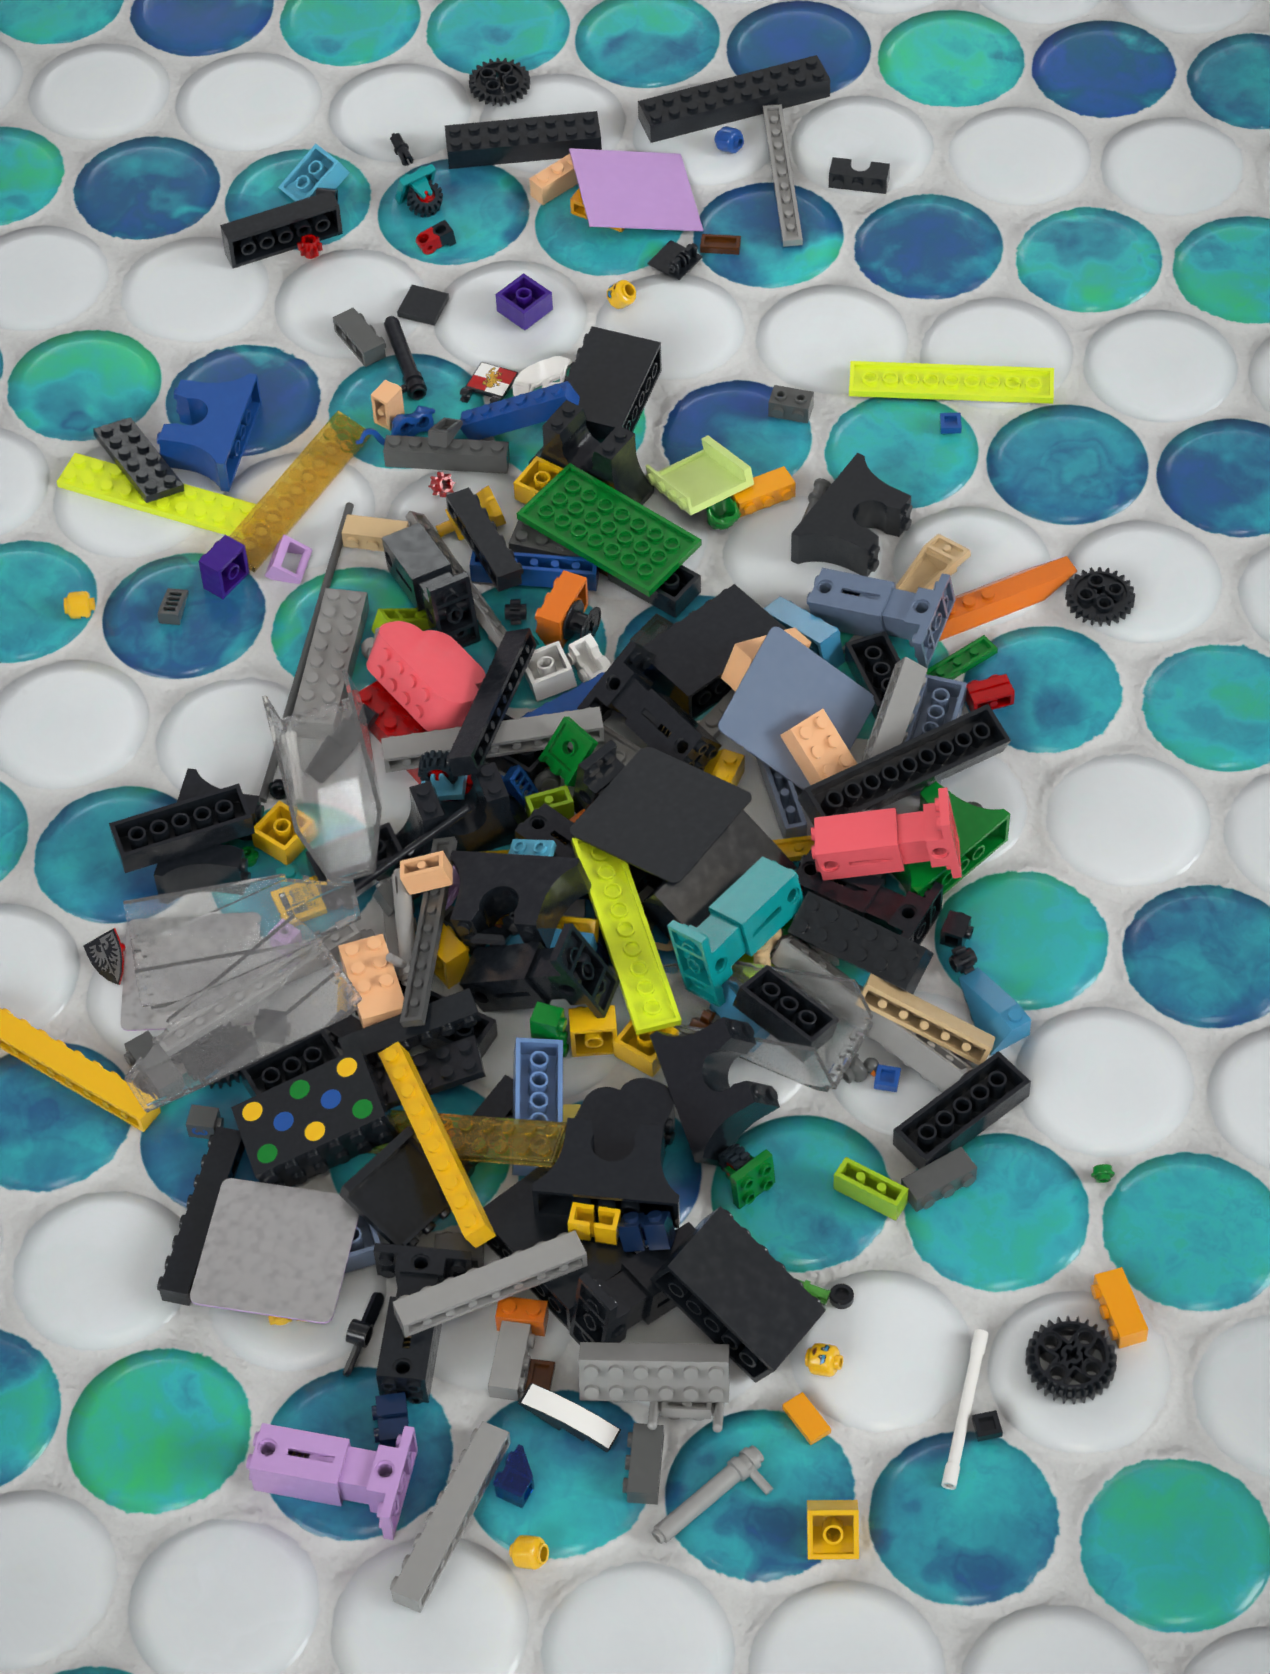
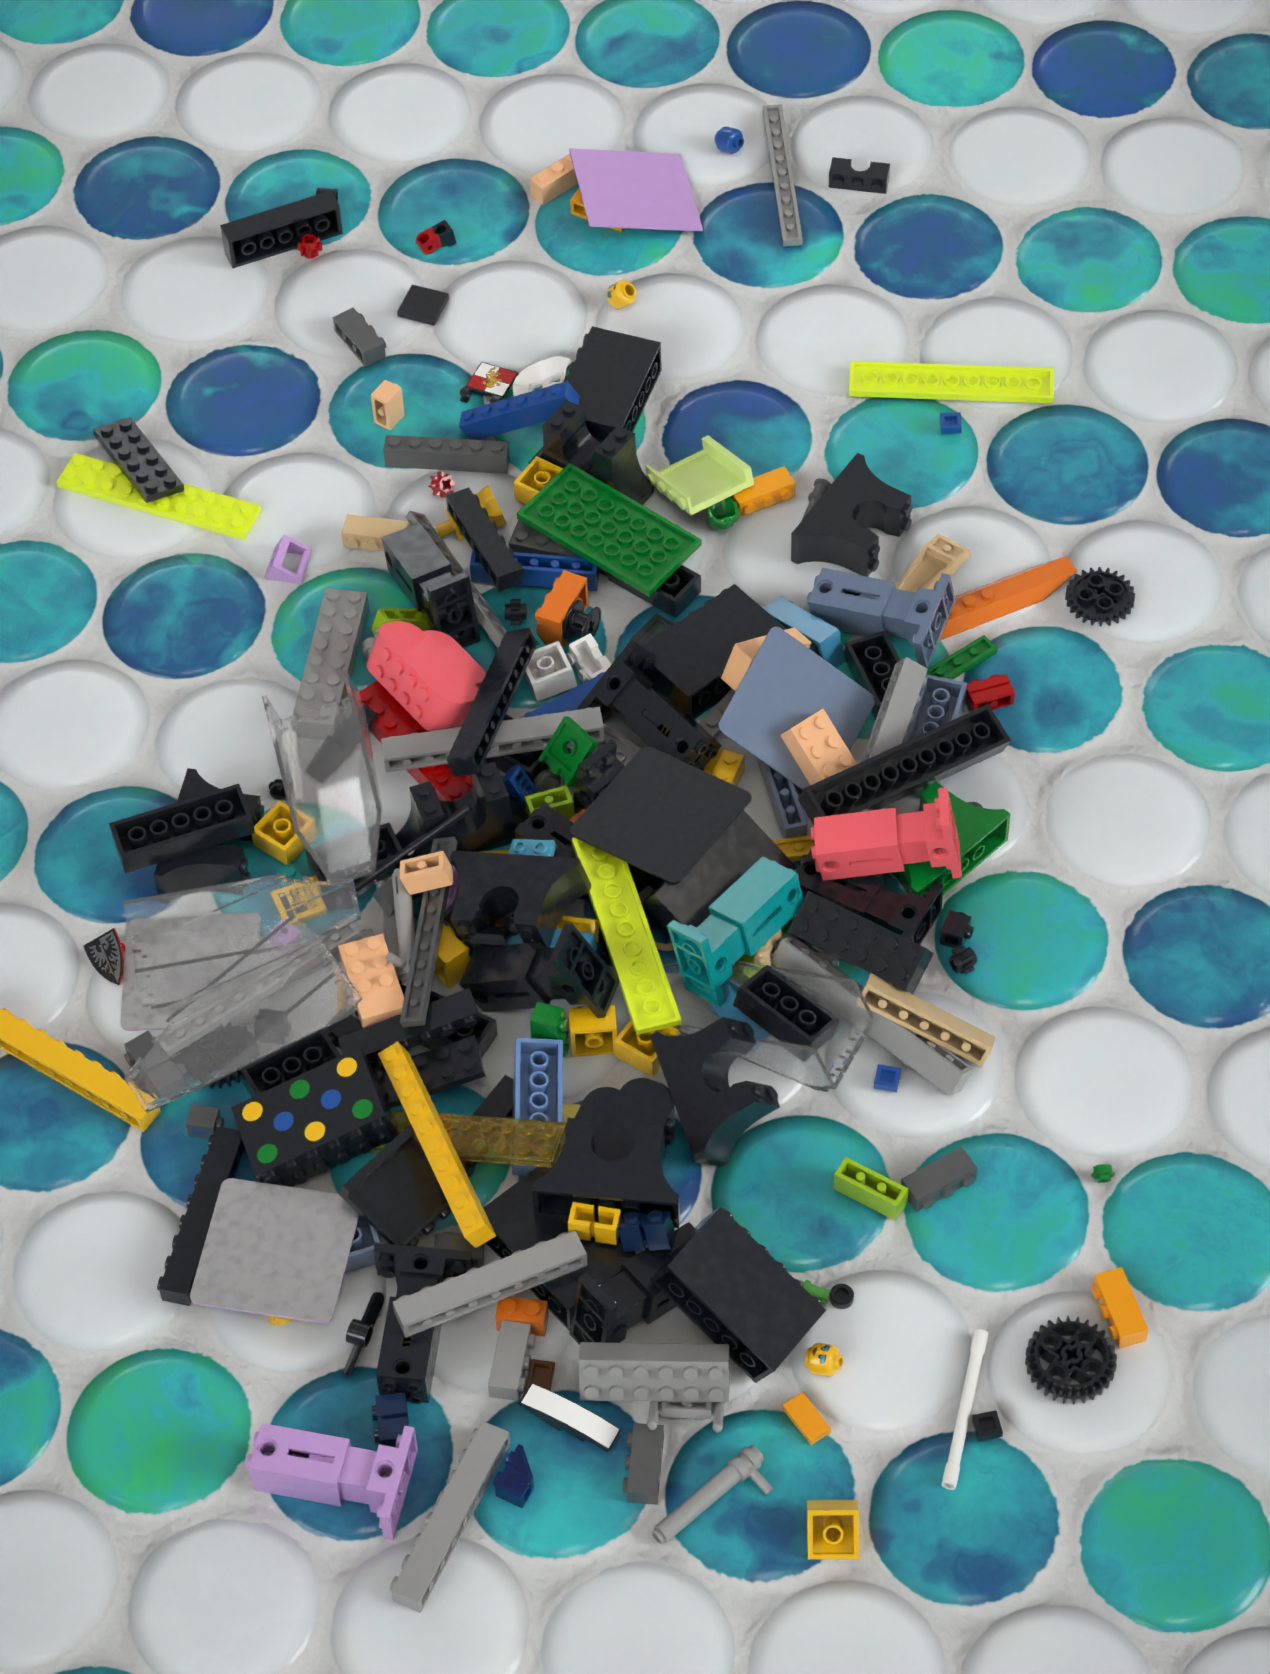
(79, 605): yellow head -> none
(172, 617): dark grey slope -> none
(217, 427): blue piece -> none
(224, 566): dark purple brick -> none
(252, 855): green plate -> none
(298, 488): clear yellow plate -> none
(302, 662): dark grey piece -> none
(314, 171): medium azure slope -> none
(401, 149): black axle -> none
(405, 424): blue animal -> none
(412, 378): black cylinder -> none
(420, 191): plate -> none
(434, 768): plate -> none
(444, 432): dark grey slope -> none
(511, 77): black gear -> none
(521, 139): black brick -> none
(524, 301): dark purple brick -> none
(529, 1552): yellow head -> none
(675, 259): black hinge -> none
(706, 1019): reddish brown tile -> none
(720, 244): reddish brown tile -> none
(733, 98): black brick -> none
(747, 1174): green plate -> none
(786, 404): dark grey brick -> none
(859, 1071): dark grey animal -> none
(962, 1111): black brick -> none
(994, 1010): dark azure wedge -> none

